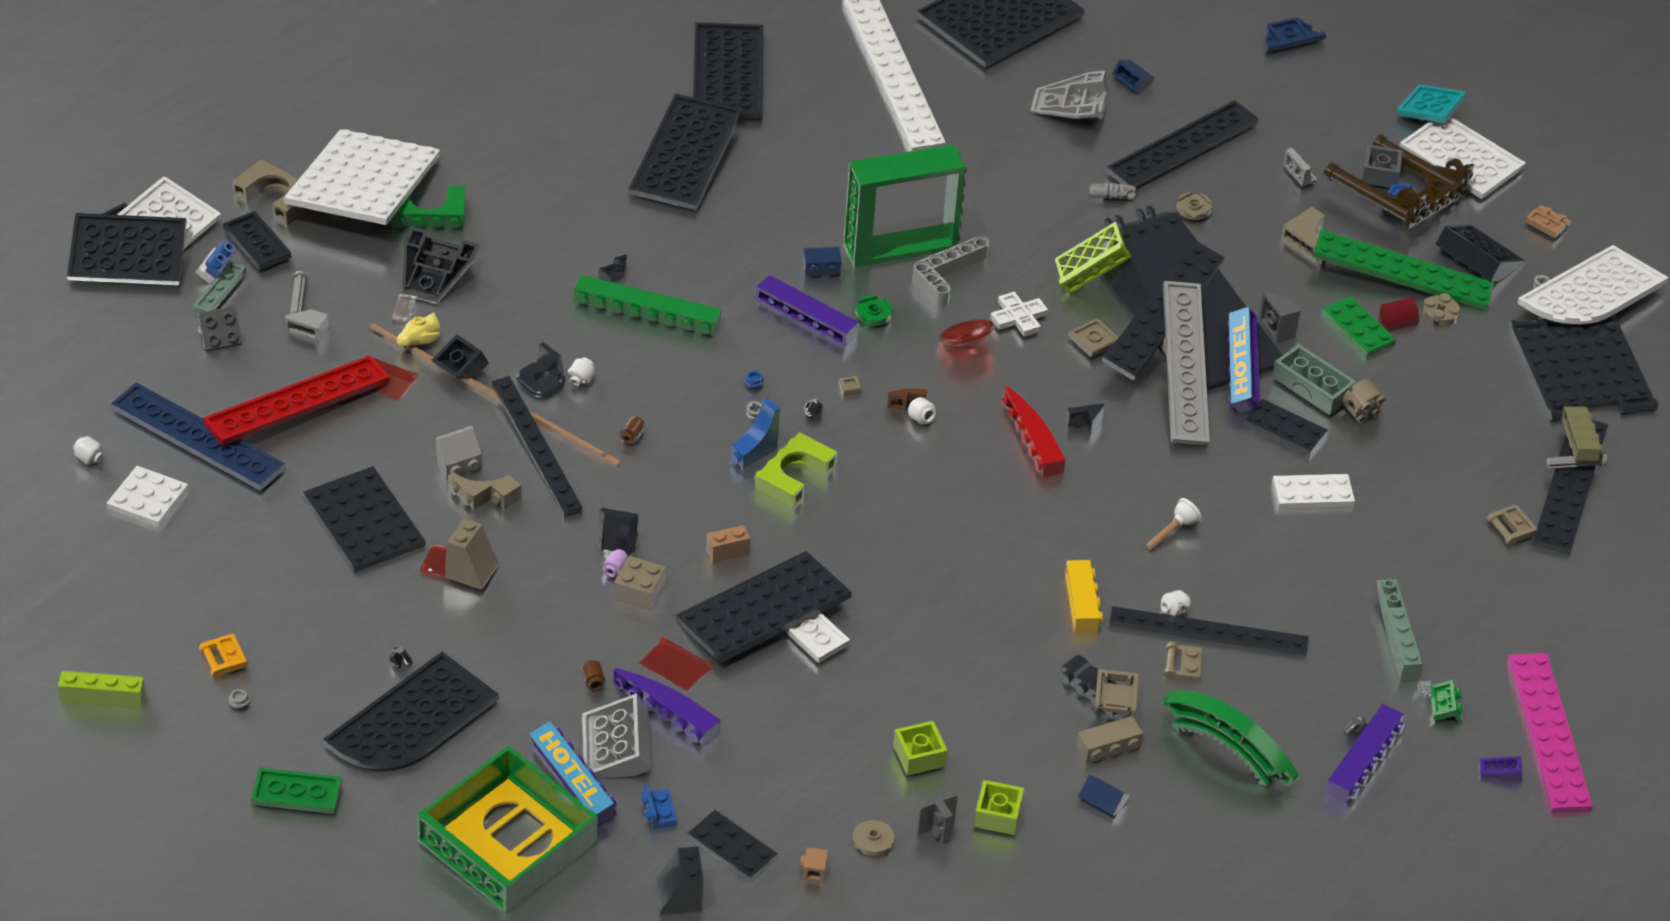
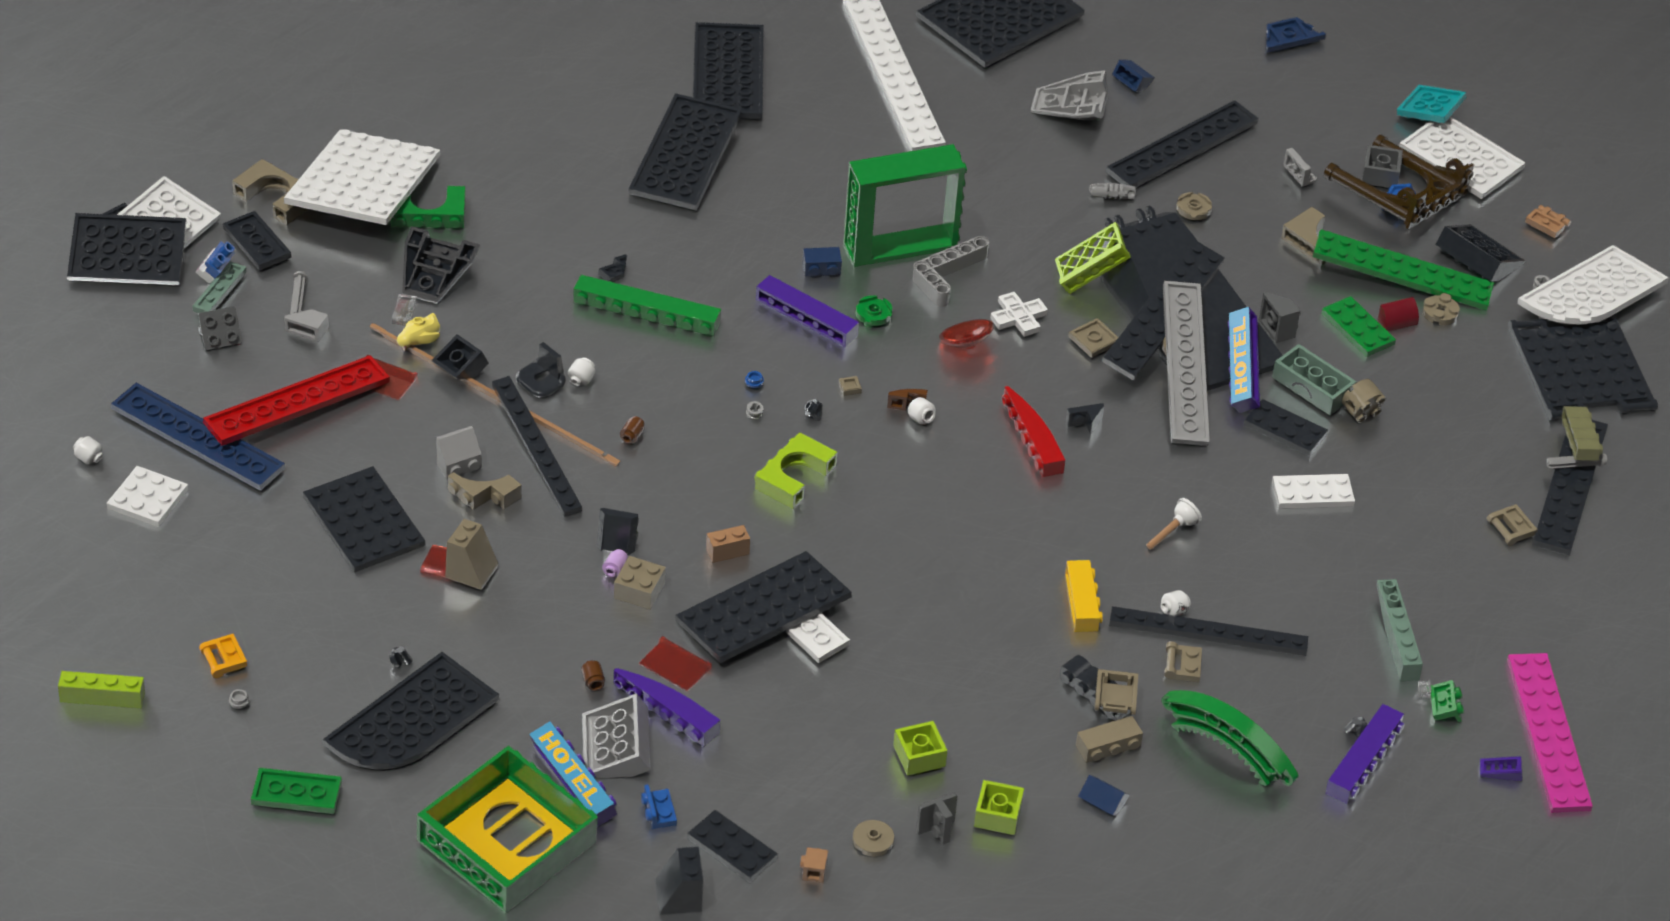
(760, 438): blue arch -> none

